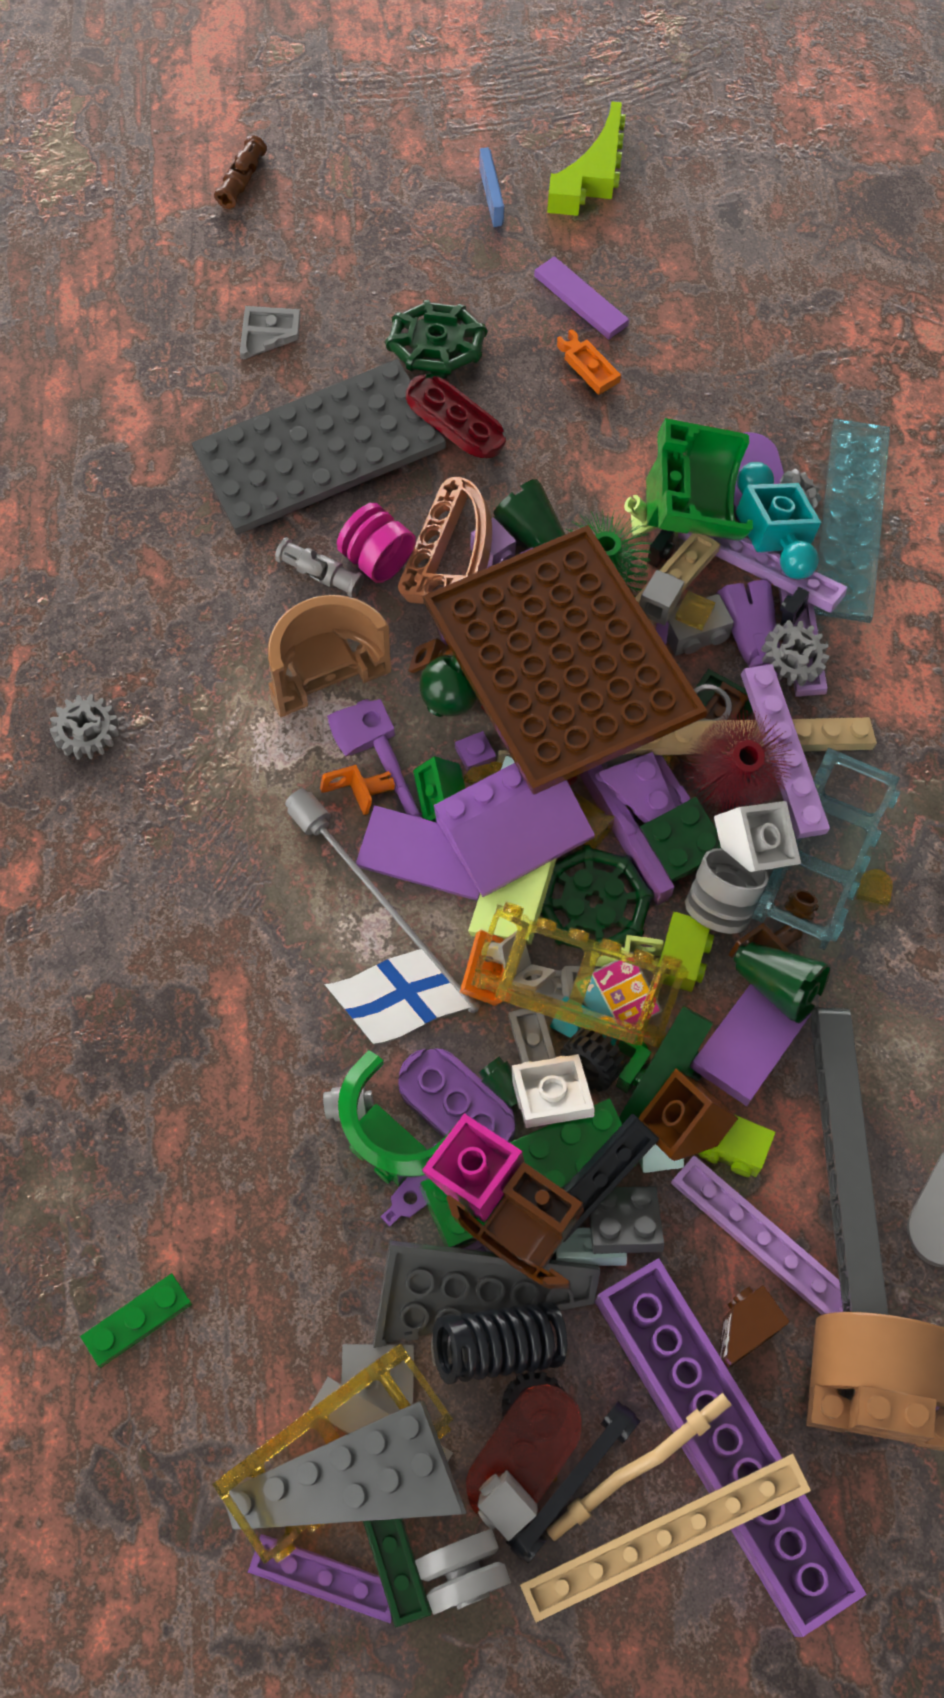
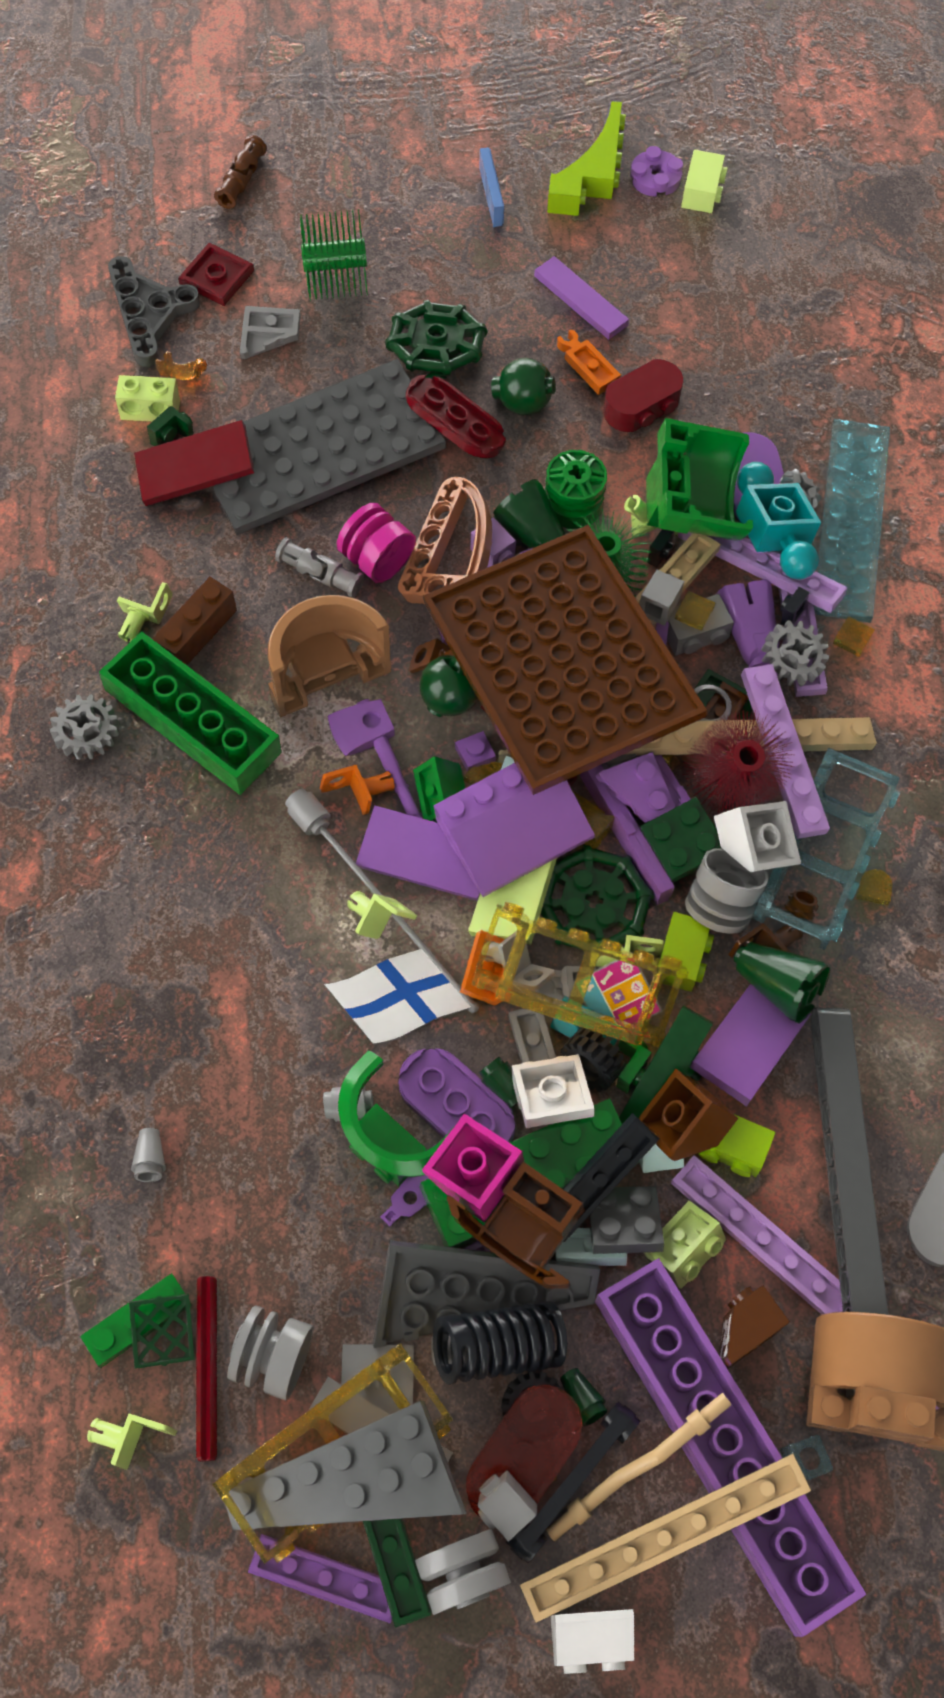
(123, 1438): none -> yellowish green bracket
(140, 613): none -> yellowish green bracket
(144, 296): none -> dark grey beam
(145, 397): none -> yellowish green brick
(148, 1156): none -> light grey cone
(164, 1360): none -> dark green window
(169, 424): none -> dark green bracket
(186, 371): none -> clear orange piece
(191, 712): none -> green brick
(194, 463): none -> dark red tile
(197, 620): none -> reddish brown brick
(206, 1369): none -> dark red axle
(216, 273): none -> dark red tile
(270, 1352): none -> light grey wheel
(332, 254): none -> green piece
(376, 913): none -> yellowish green bracket
(524, 386): none -> dark green brick
(576, 487): none -> green wheel
(585, 1395): none -> dark green cone
(592, 1639): none -> white slope
(643, 395): none -> dark red brick
(656, 160): none -> medium lavender plate
(689, 1243): none -> yellowish green bracket
(703, 181): none -> yellowish green brick
(813, 1442): none -> clear light blue bracket
(853, 636): none -> clear yellow tile

